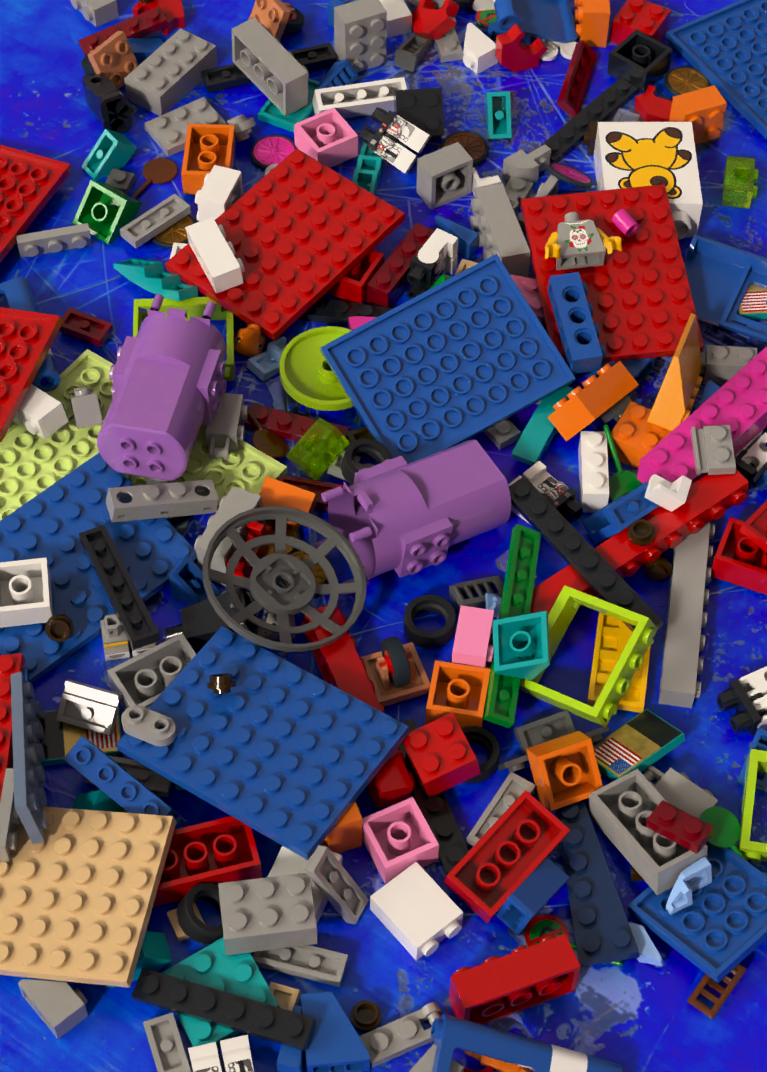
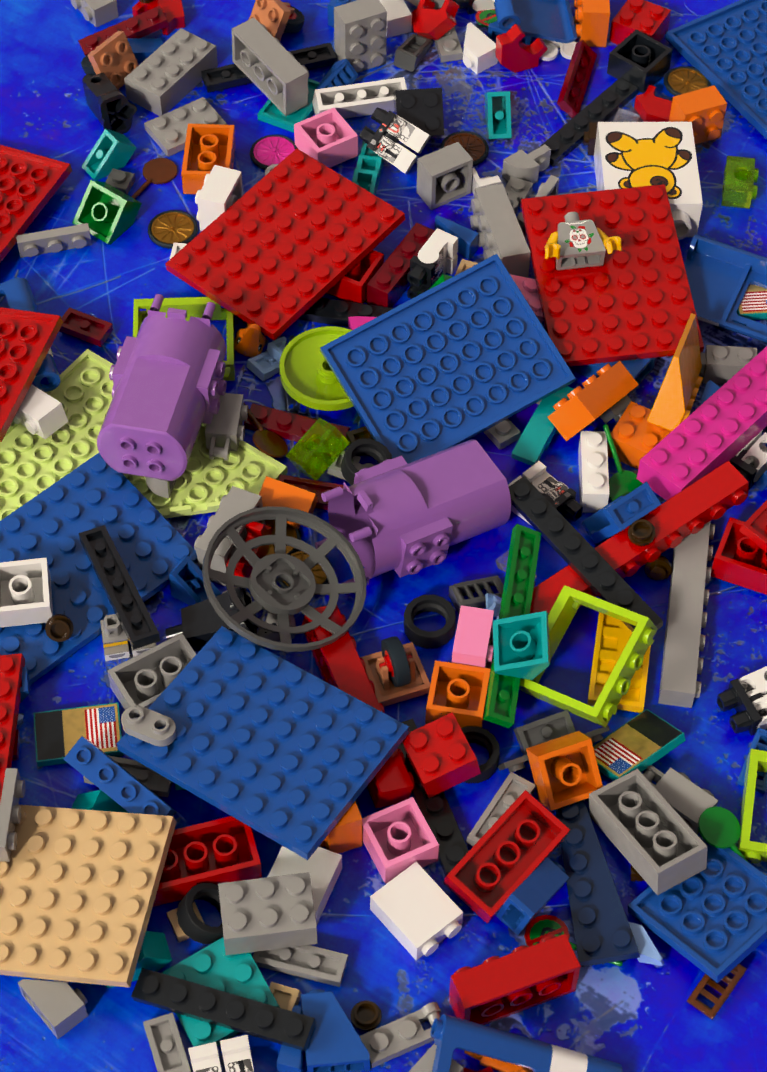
(27, 758): sand blue plate -> none
(85, 407): light grey slope -> none
(89, 707): plate -> none
(151, 277): teal slope -> none
(155, 221): light grey plate -> none
(155, 500): light grey piece -> none
(215, 254): white brick -> none
(221, 683): dark brown plate -> none
(242, 126): light grey plate -> none
(336, 884): light grey plate -> none
(570, 175): wheel -> none
(579, 356): blue brick -> none
(625, 222): dark pink hinge -> none
(668, 494): white panel -> none
(680, 826): dark red plate -> none
(690, 879): light blue slope -> none
(713, 450): light grey plate -> none

